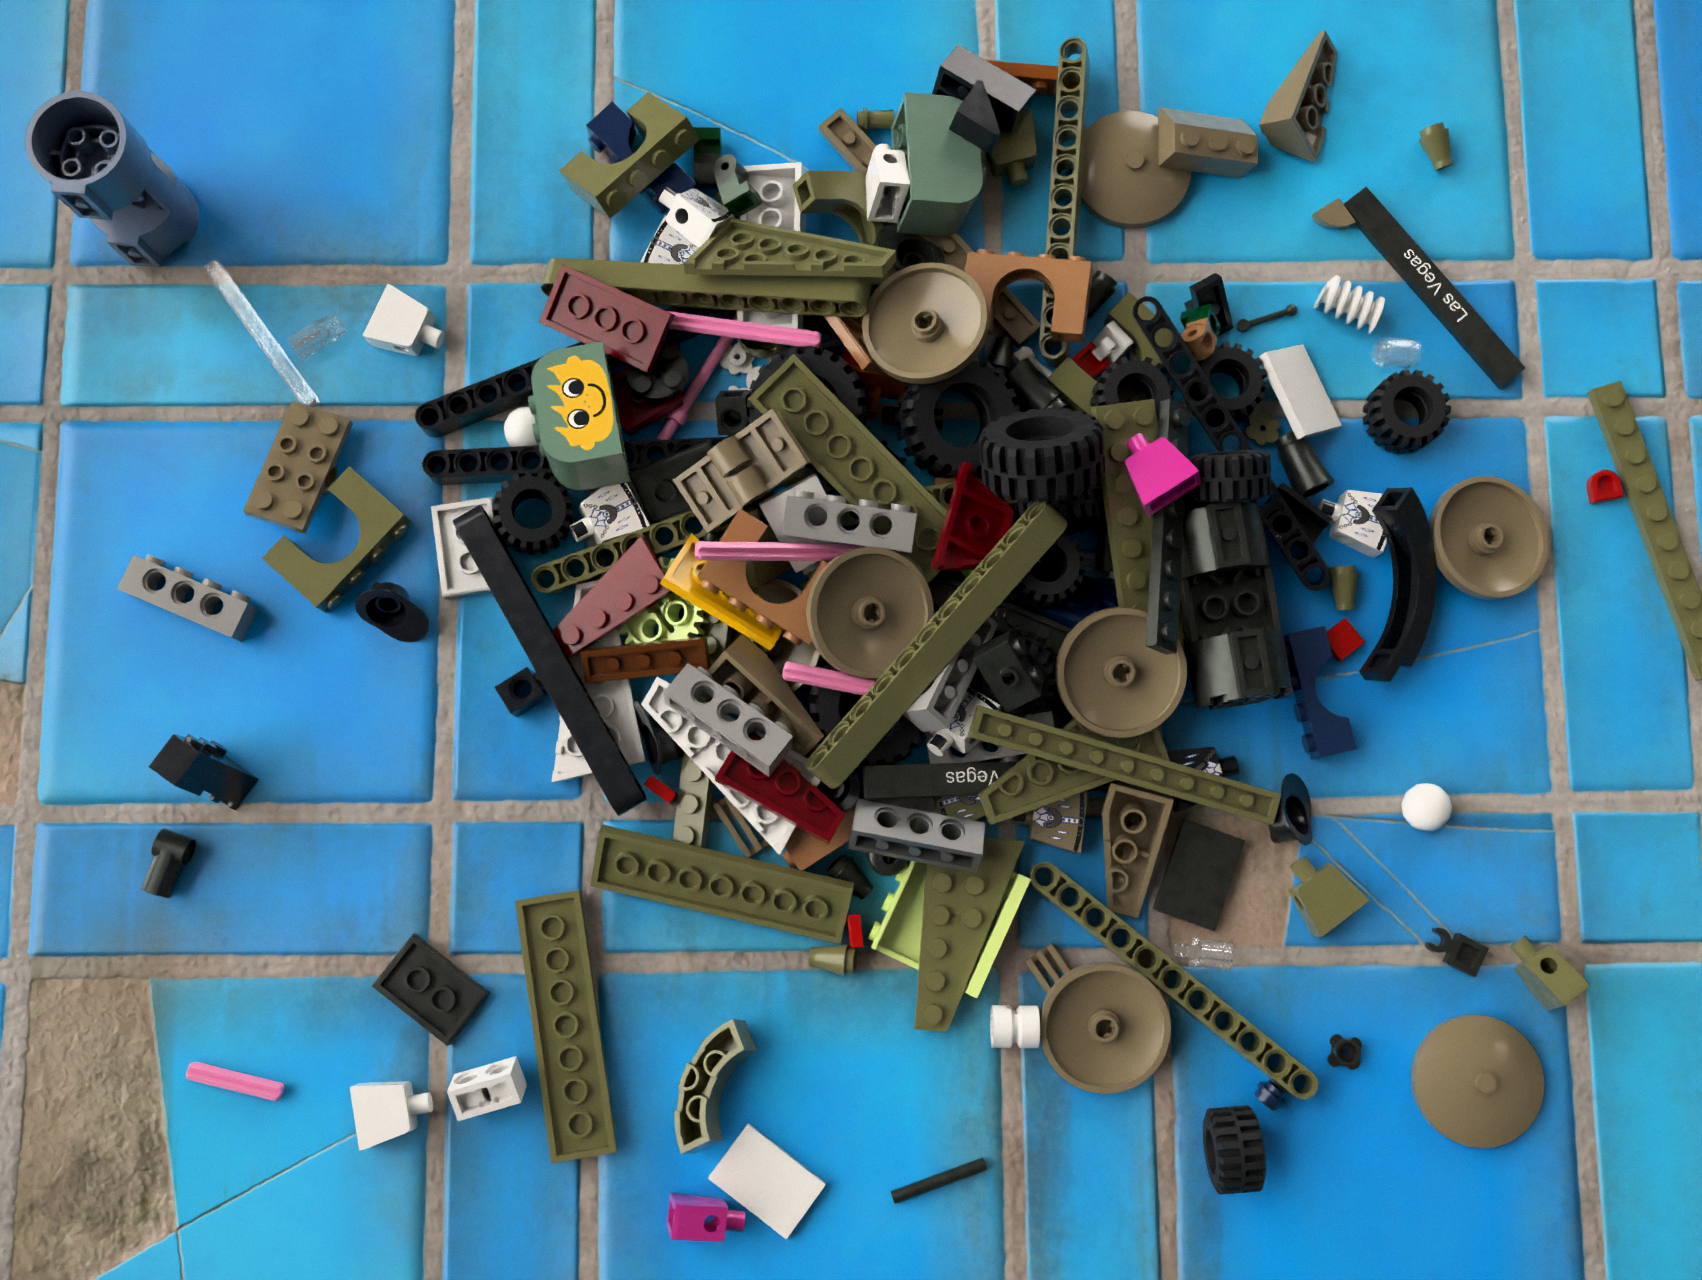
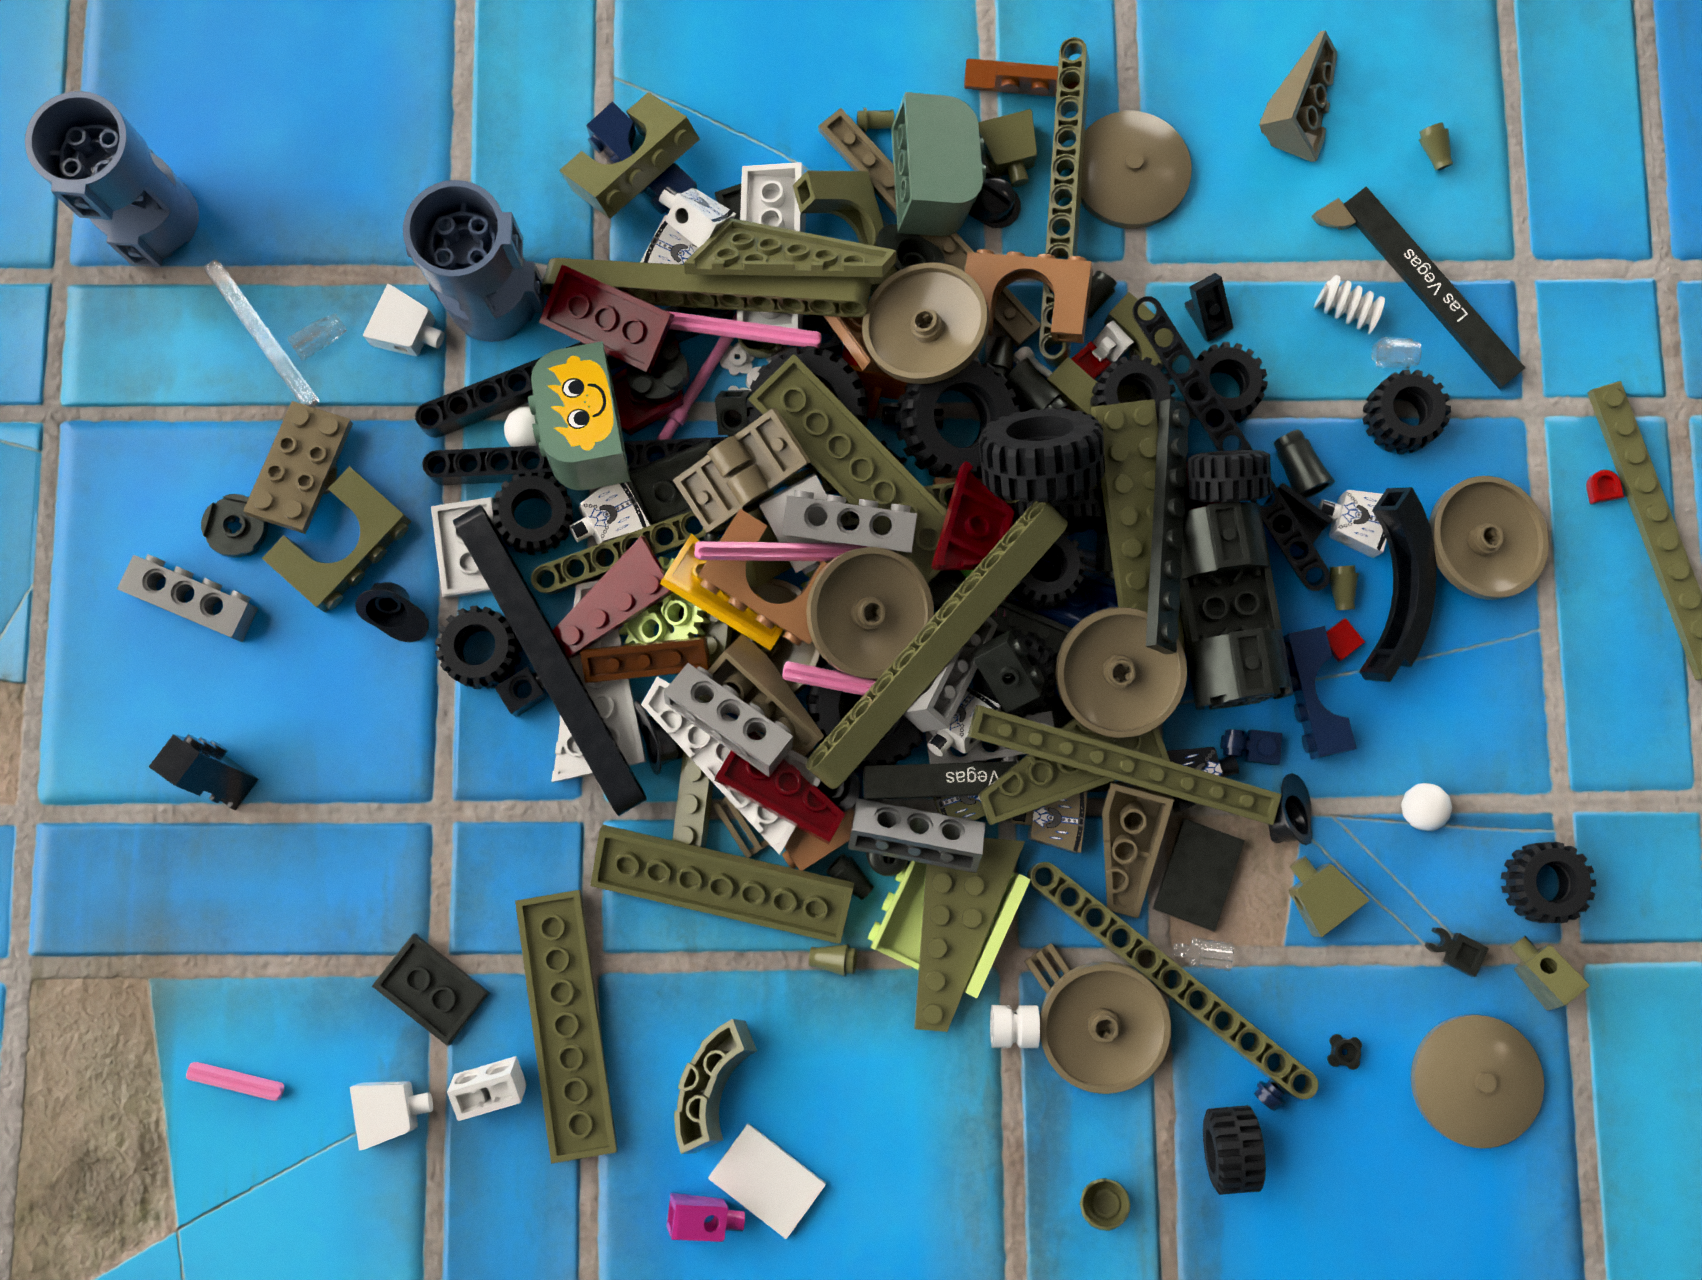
(170, 854): pearl dark grey piece -> none
(220, 537): none -> pearl dark grey plate
(454, 639): none -> black tyre
(473, 259): none -> sand blue cylinder
(661, 790): red tile -> none
(706, 153): leg -> none
(733, 186): dark green leg -> none
(854, 931): red tile -> none
(890, 170): white torso -> none
(938, 1180): pearl dark grey bar -> none
(976, 119): black slope -> none
(996, 203): none -> black piece
(1007, 94): wedge -> none
(1105, 1204): none -> olive hair
(1159, 472): dark pink torso -> none
(1200, 331): medium nougat leg -> none
(1205, 143): dark tan slope -> none
(1243, 324): pearl dark grey hinge -> none
(1259, 745): none -> dark blue plate
(1265, 421): olive plant -> none
(1300, 391): white tile -> none
(1573, 882): none -> black tyre

